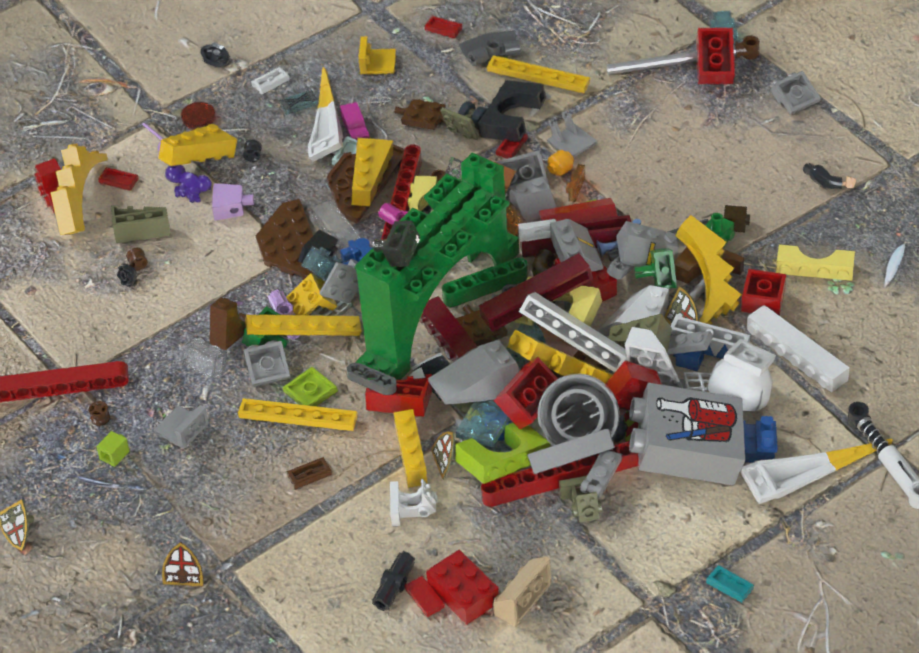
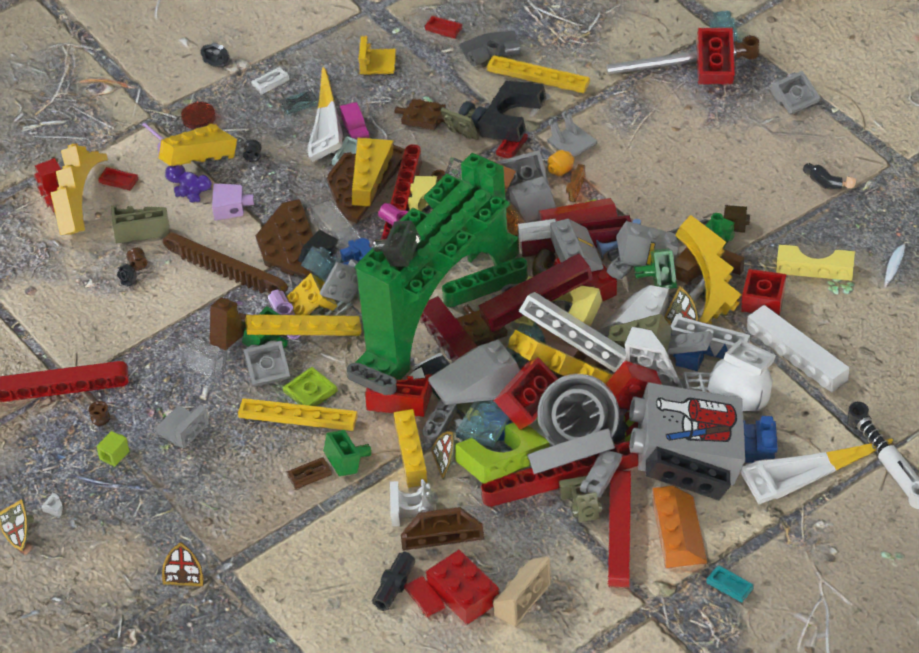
(53, 505): none -> white tile
(223, 264): none -> reddish brown gear
(343, 453): none -> green brick
(439, 428): none -> light grey beam
(441, 528): none -> reddish brown wedge
(619, 529): none -> red beam
(678, 527): none -> orange slope
(688, 473): none -> black brick

